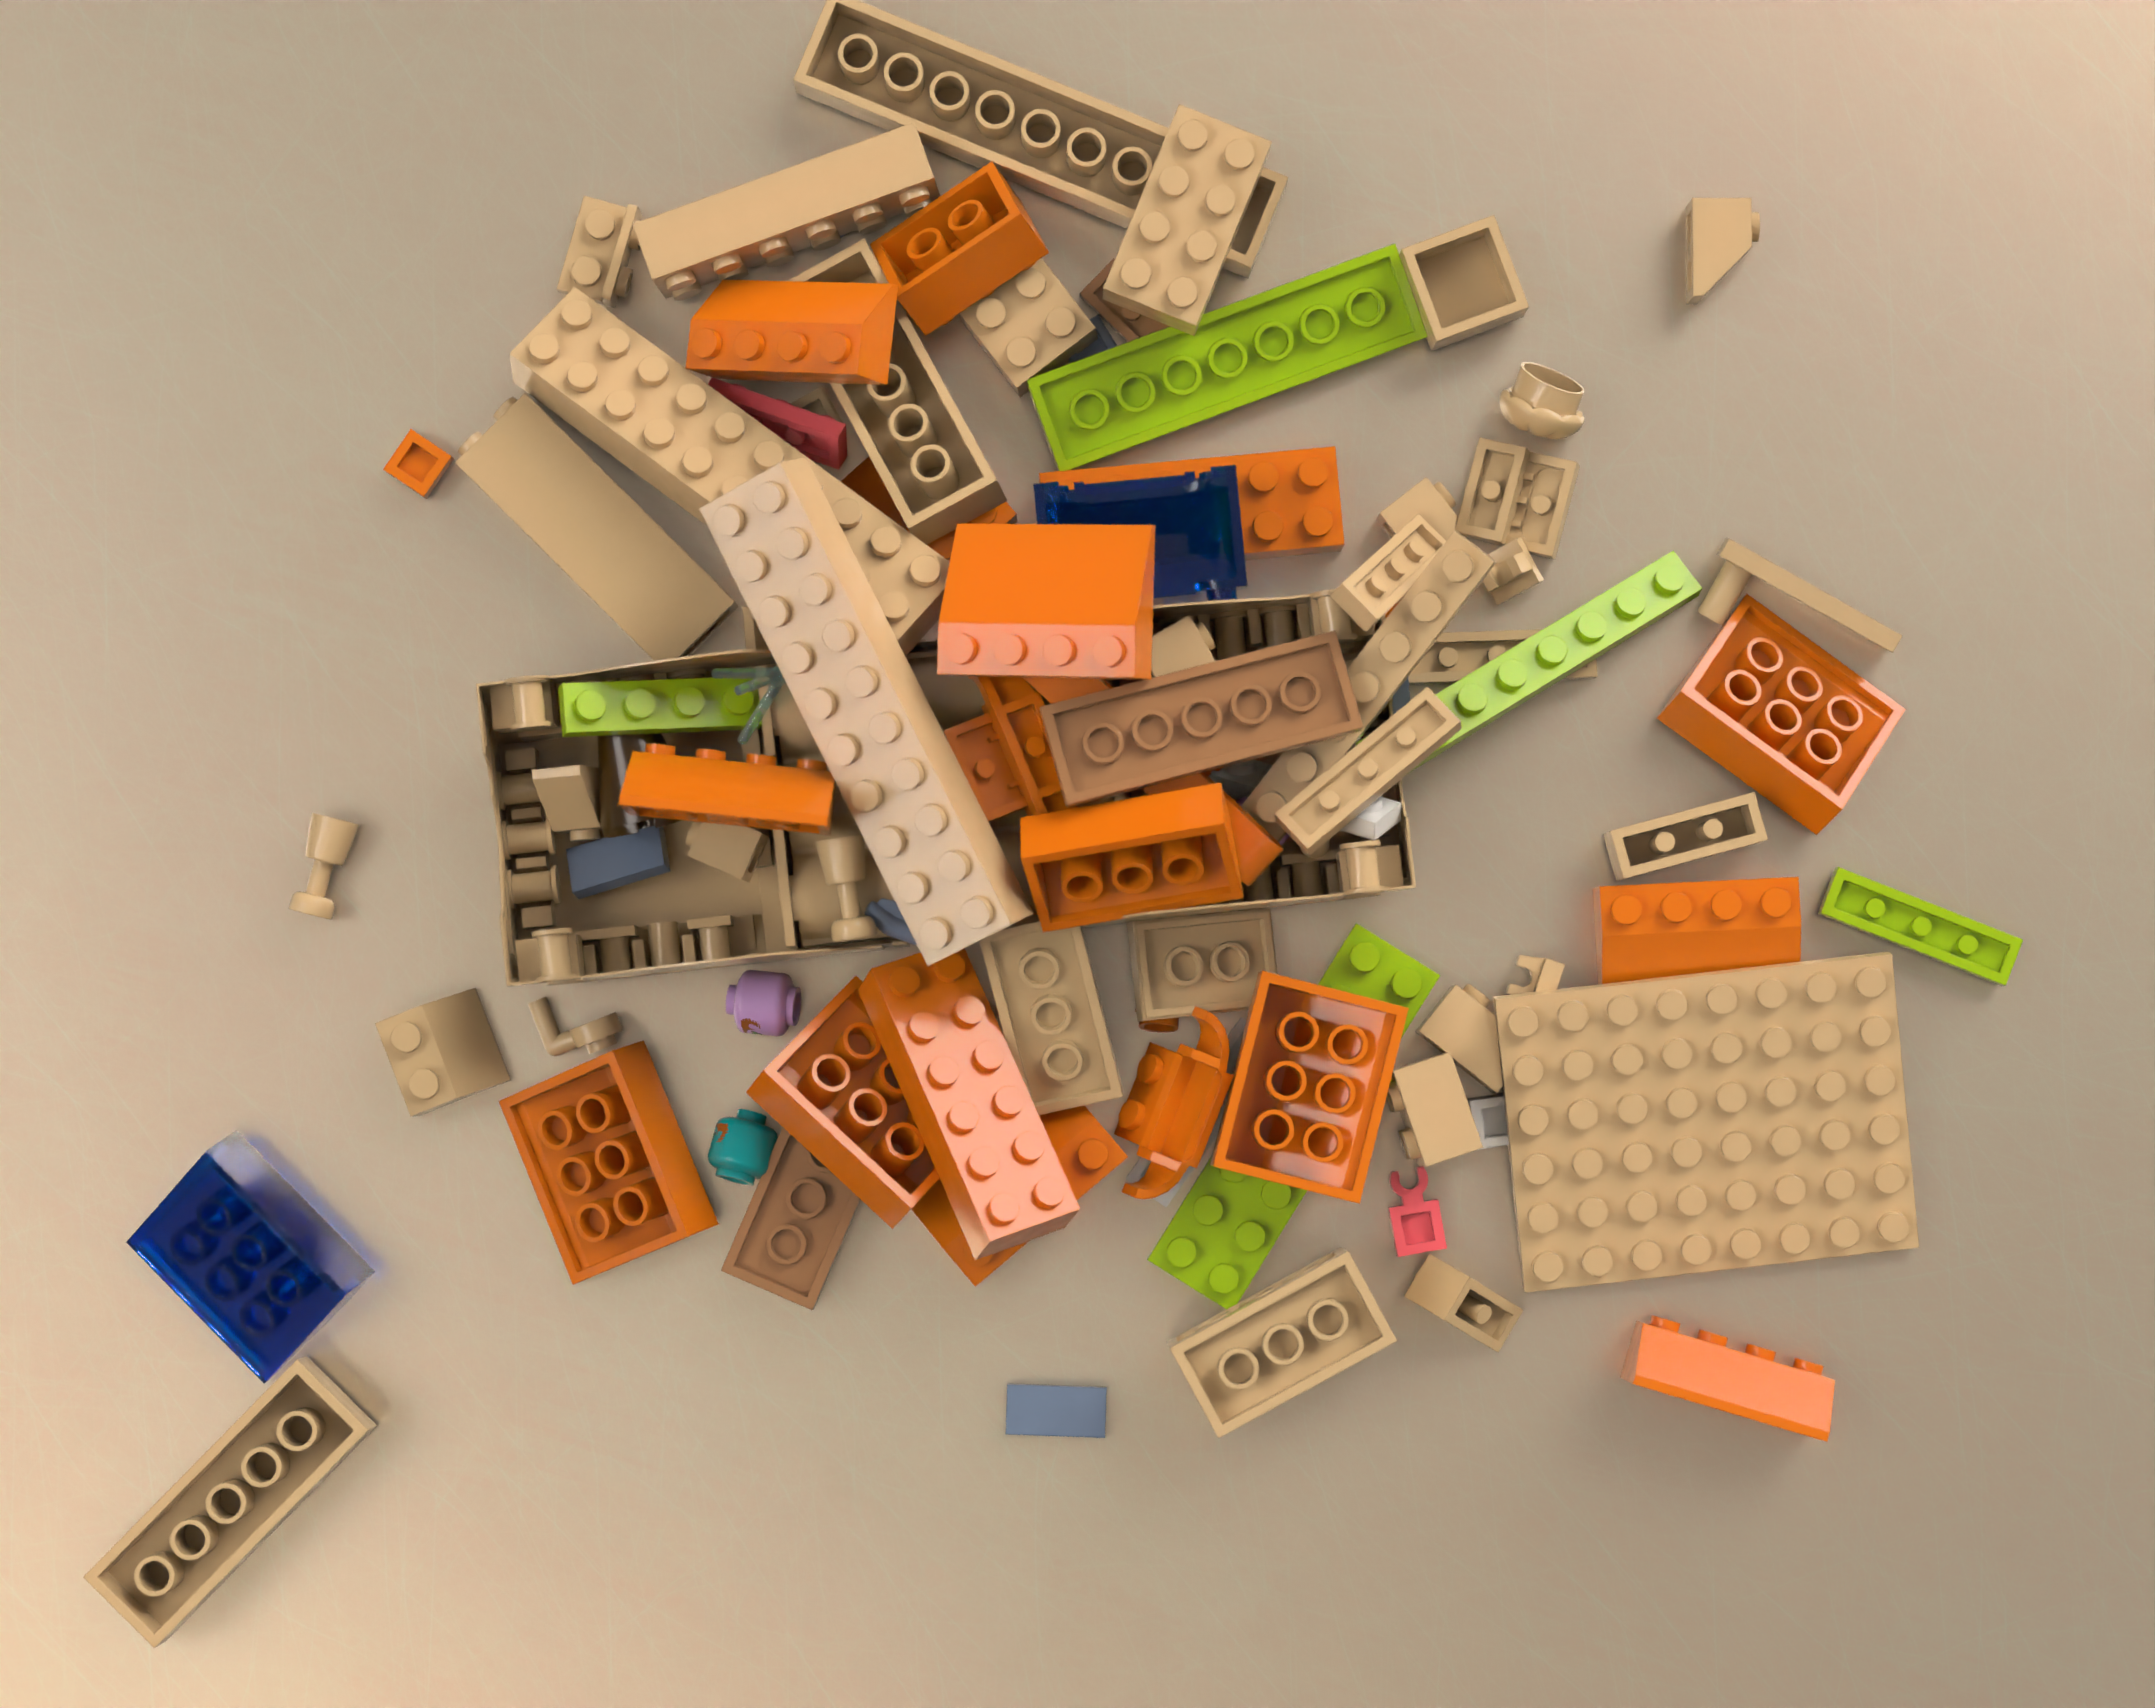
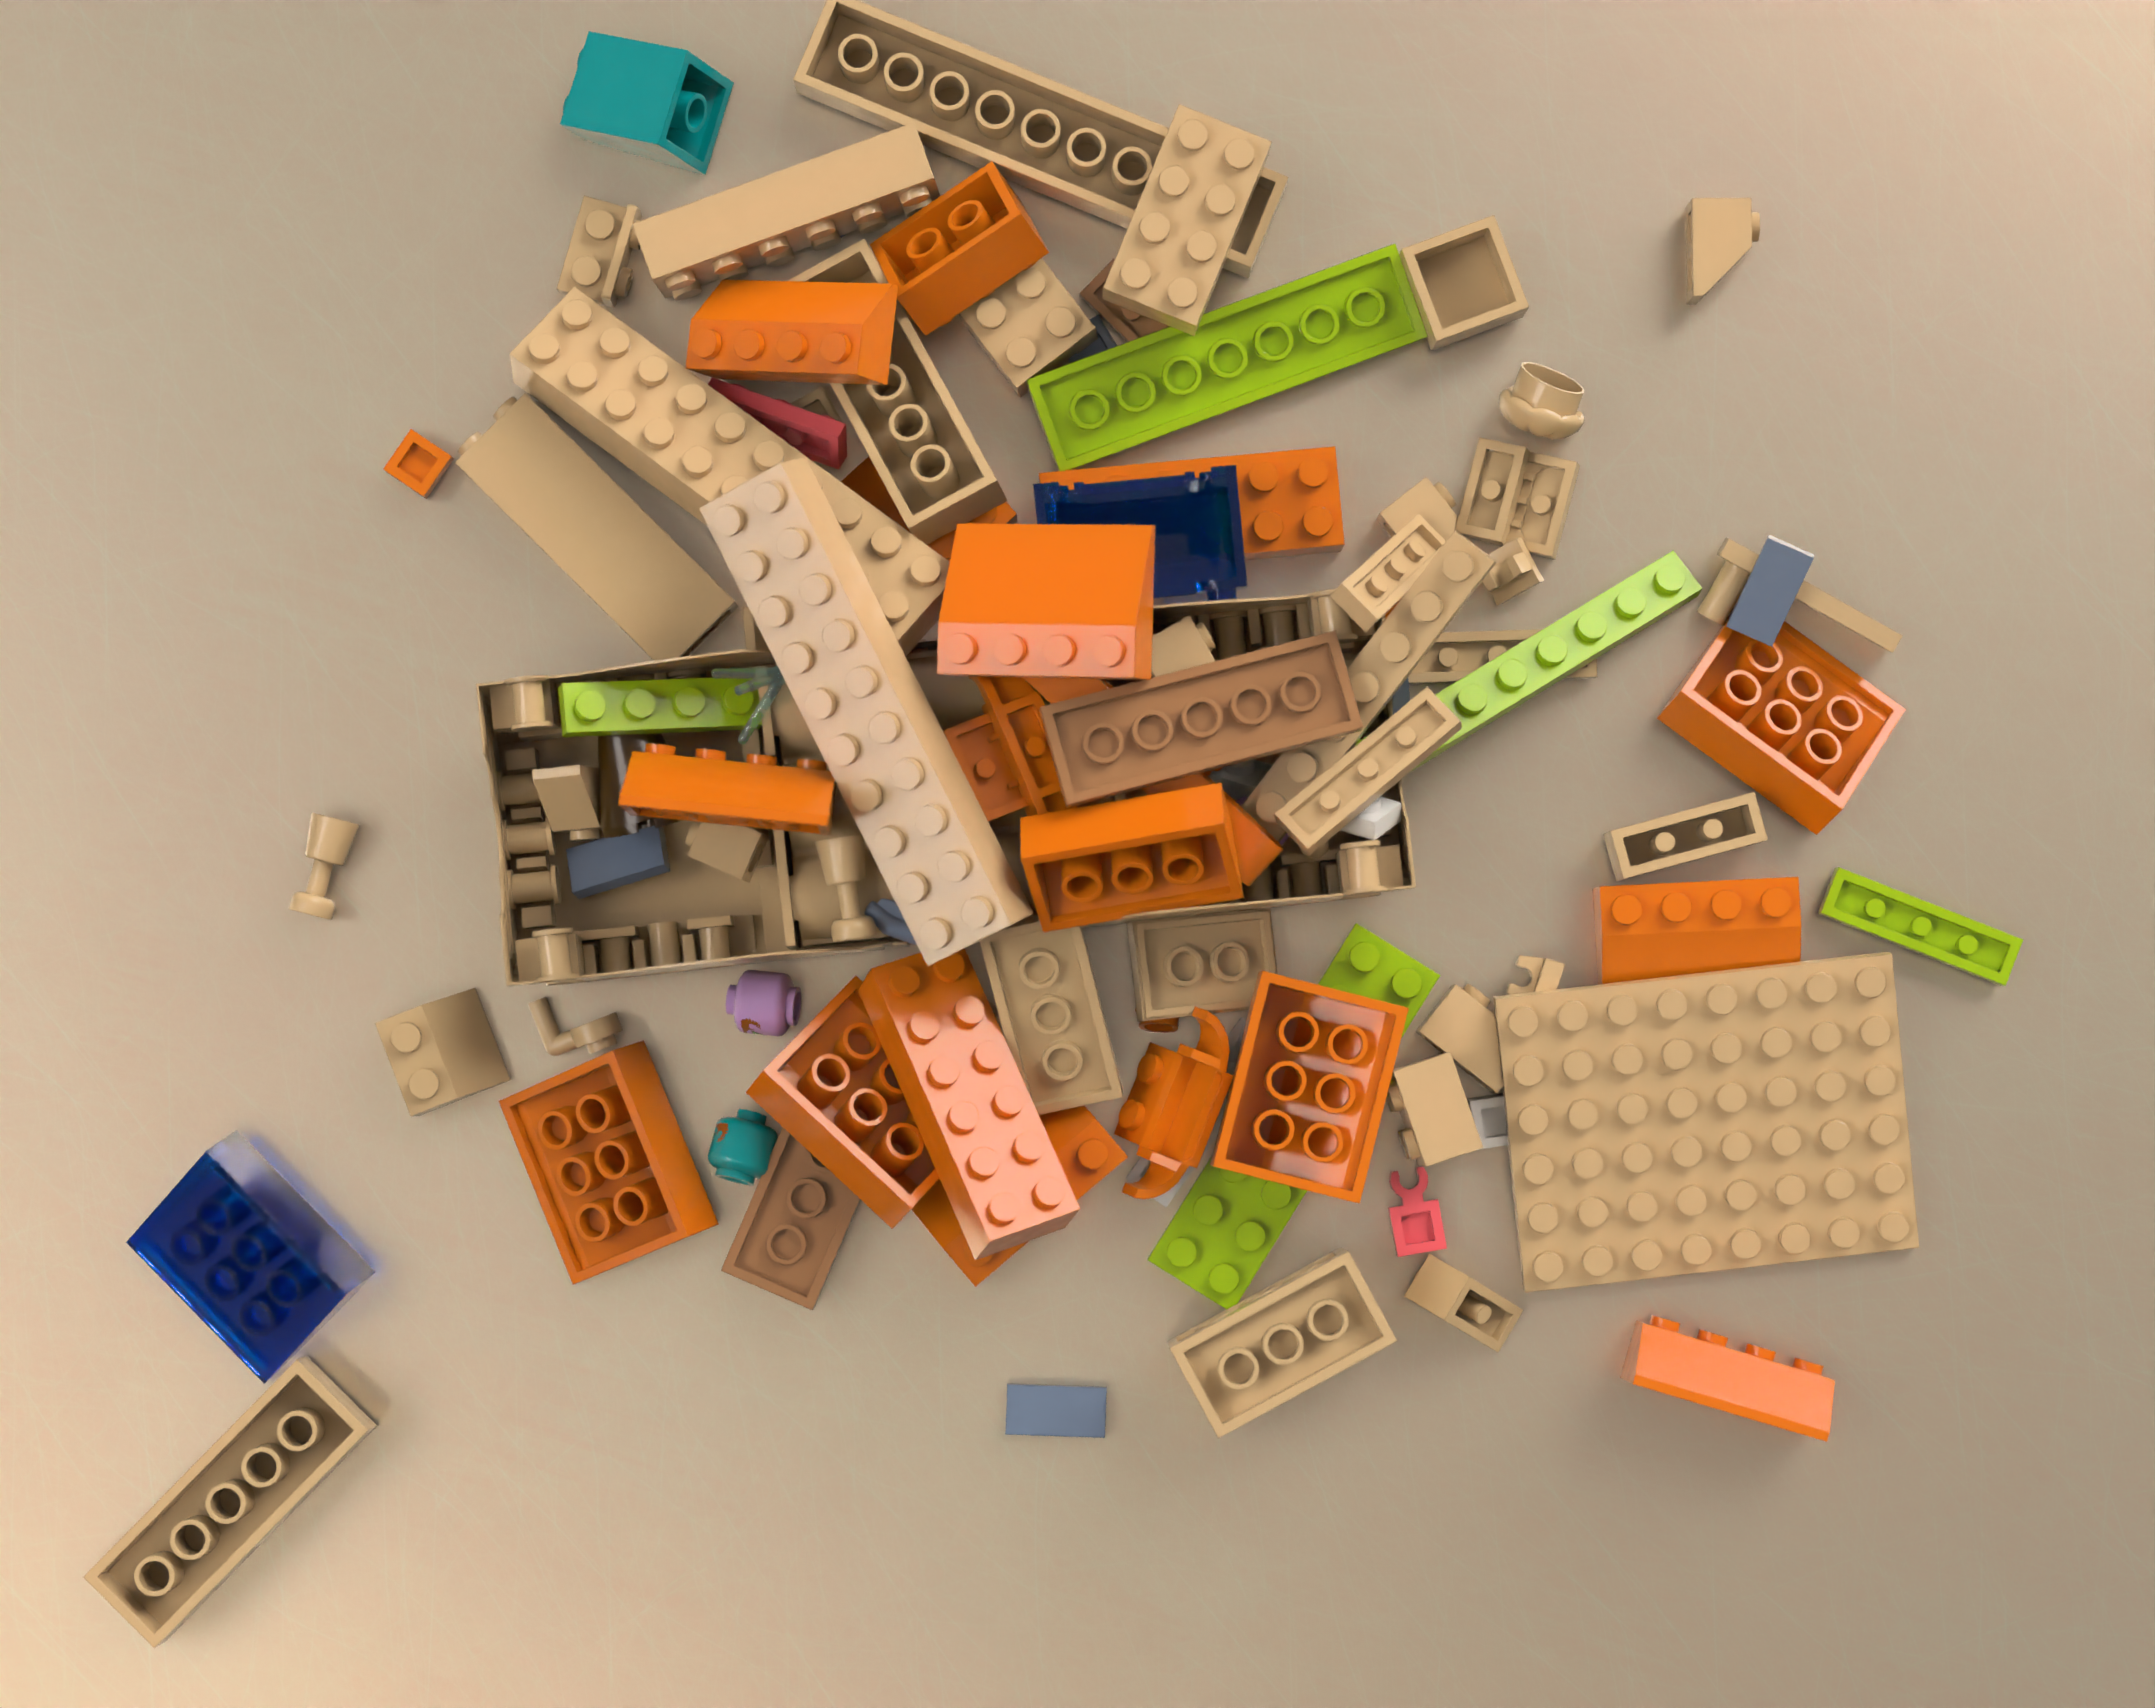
(647, 101): none -> teal slope
(1770, 590): none -> sand blue tile

